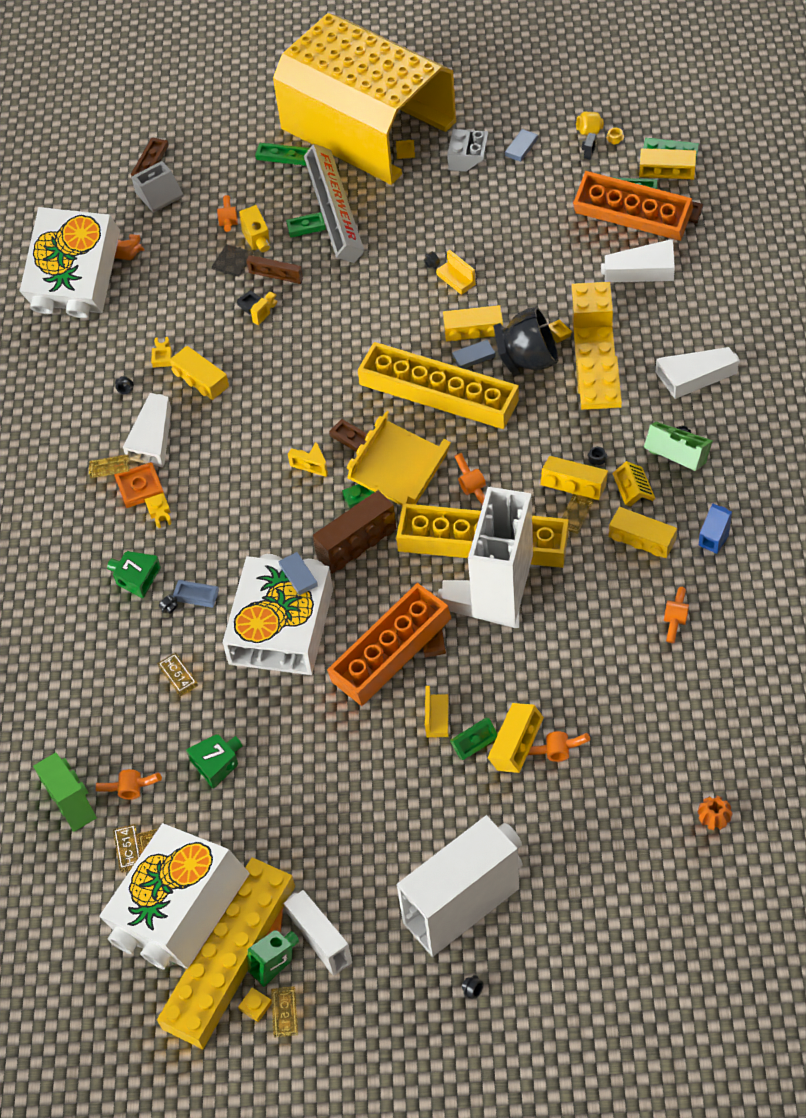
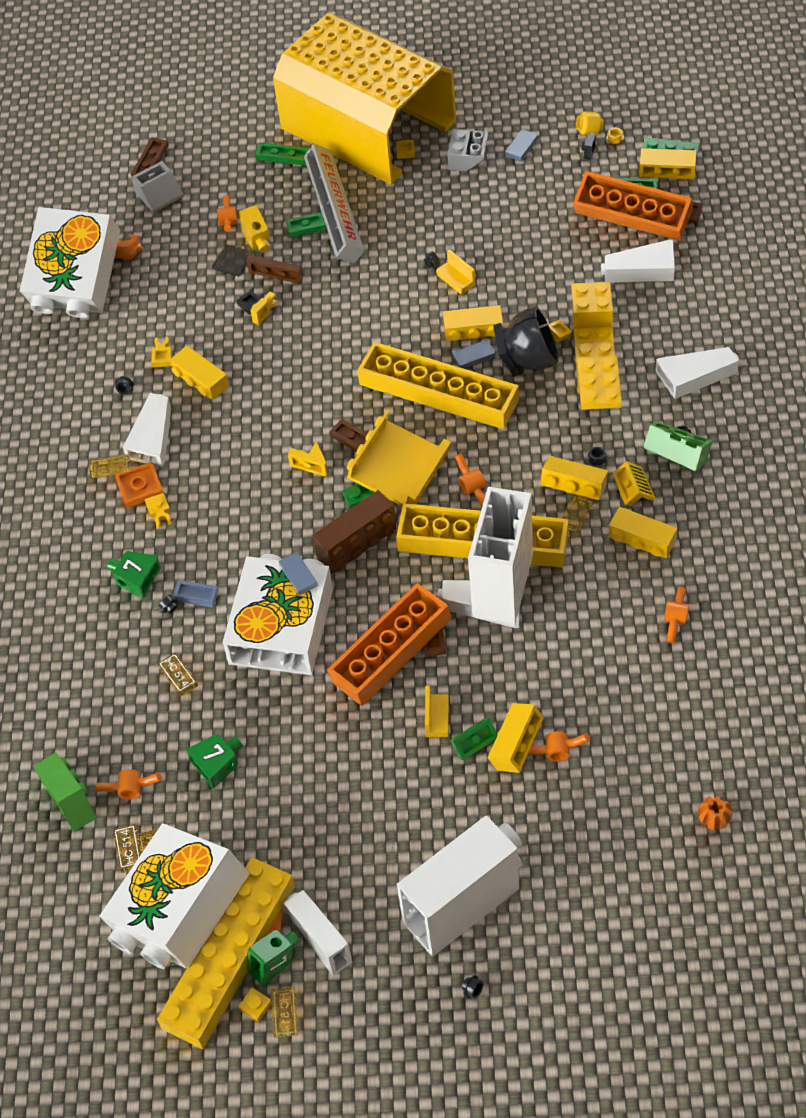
(715, 528): slope -> none

